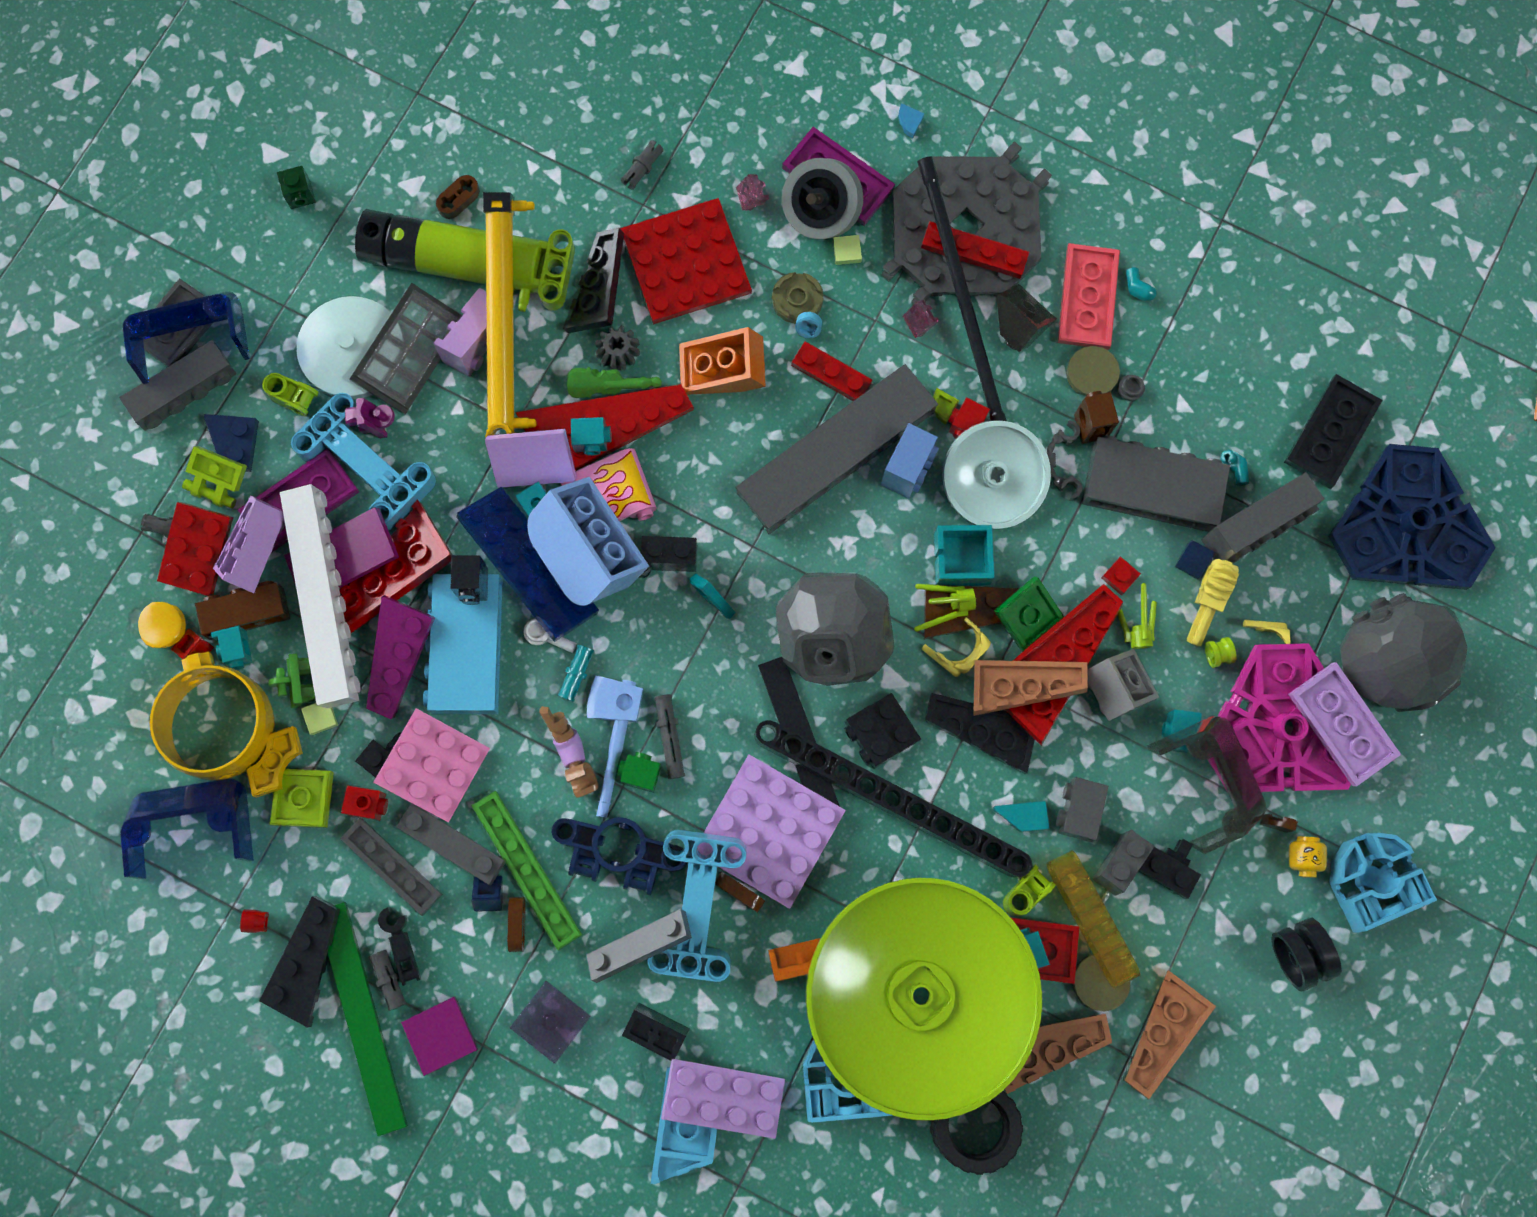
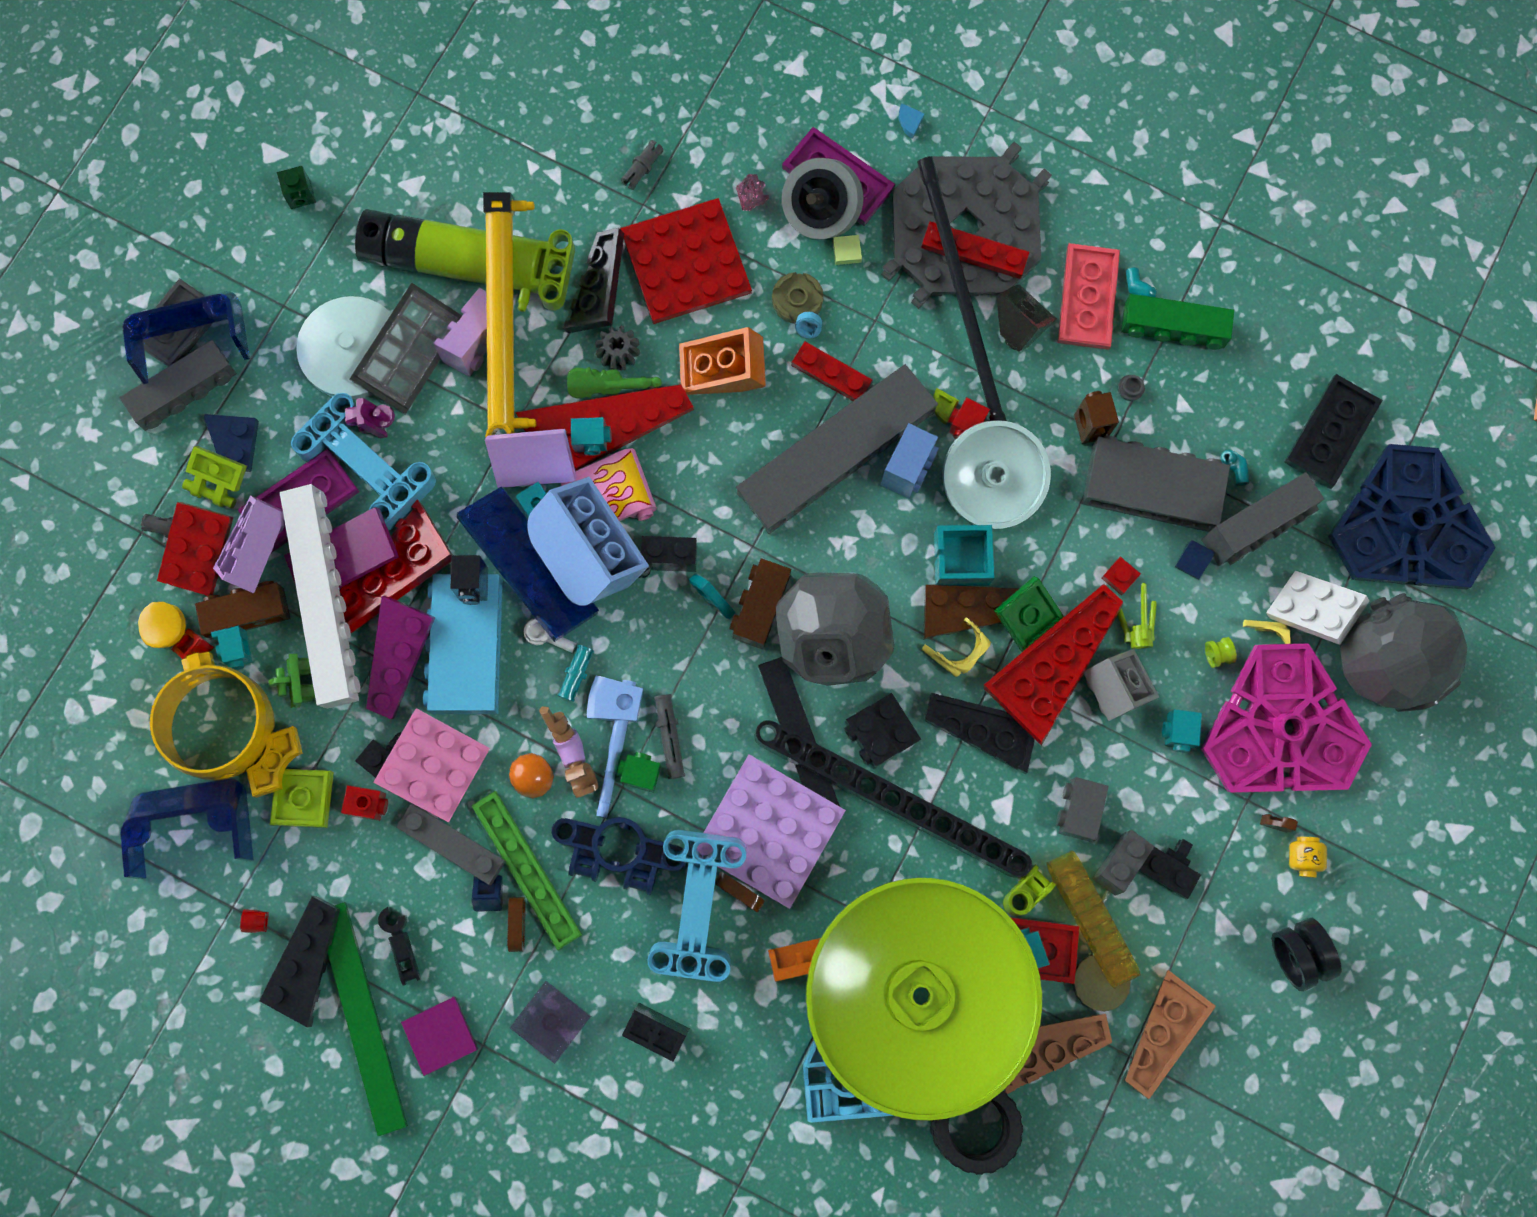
(293, 395): lime piece -> none
(318, 718): yellowish green tile -> none
(387, 980): dark grey pin -> none
(391, 866): dark grey plate -> none
(459, 198): reddish brown beam -> none
(531, 775): none -> orange hair
(639, 946): plate -> none
(681, 1147): medium azure wing -> none
(723, 1098): lavender plate -> none
(760, 603): none -> reddish brown brick
(920, 318): clear pink tile -> none
(960, 599): lime plant -> none
(1020, 683): nougat wing -> none
(1025, 816): teal tile -> none
(1057, 439): dark grey piece -> none
(1092, 370): olive tile -> none
(1177, 321): none -> green brick
(1212, 597): light yellow gear -> none
(1217, 739): clear smoke windscreen -> none
(1318, 607): none -> white plate
(1344, 724): lavender plate -> none
(1363, 907): medium azure connector -> none

